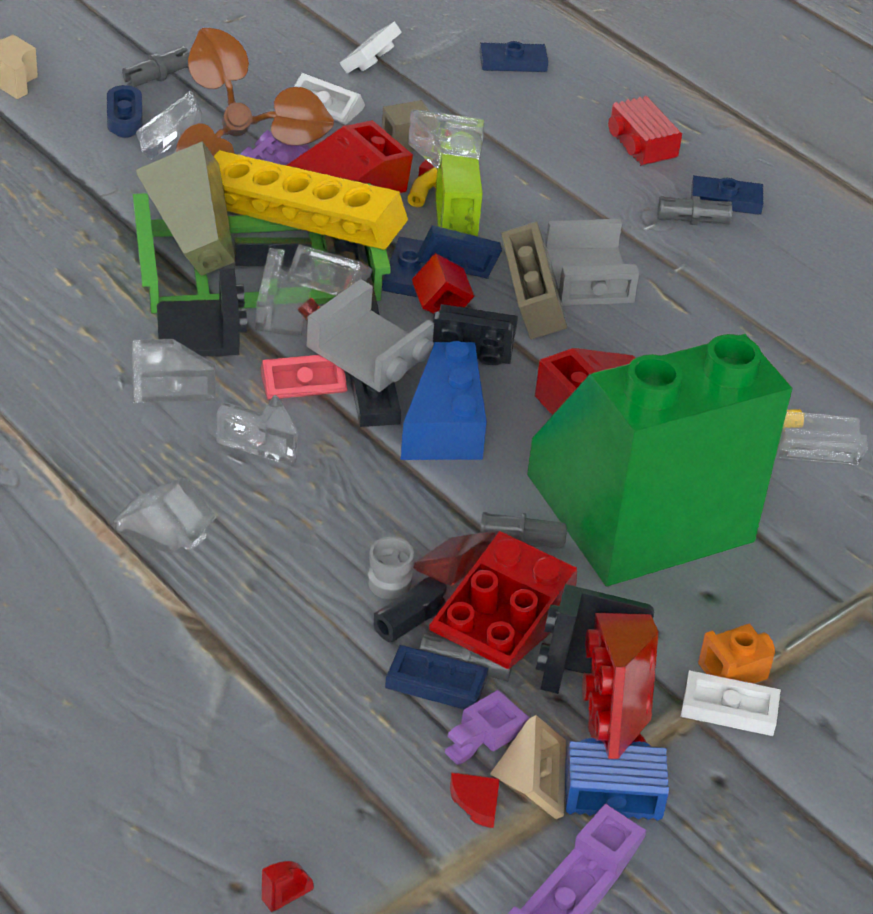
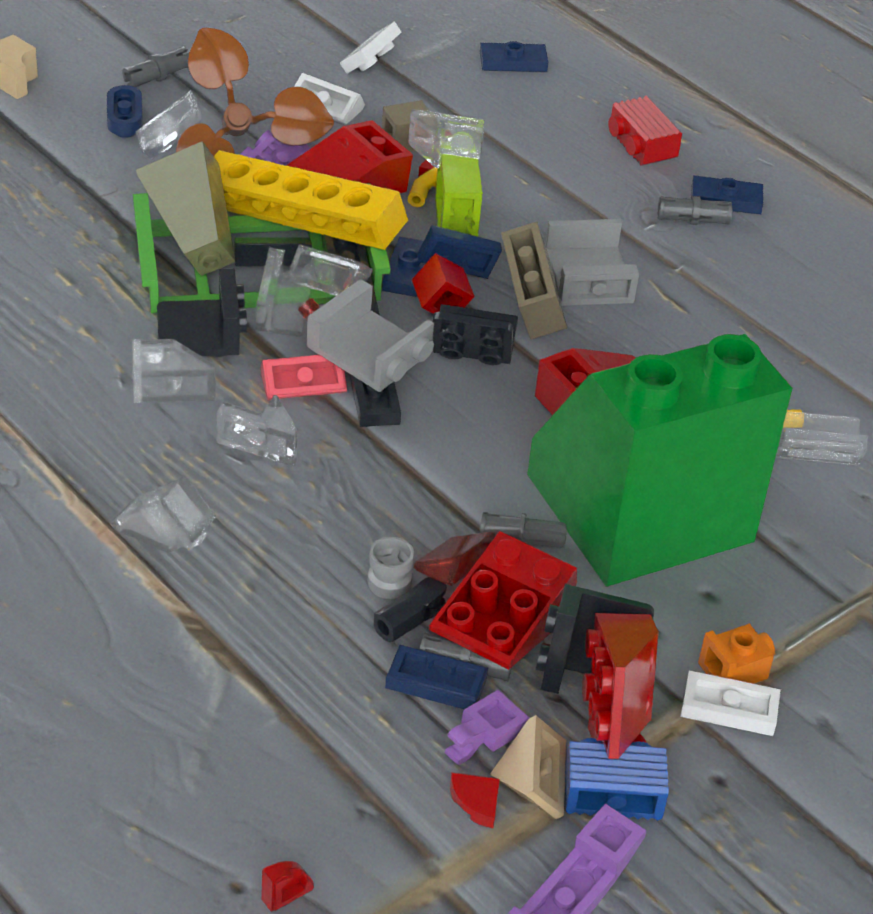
(447, 408): blue wedge -> none

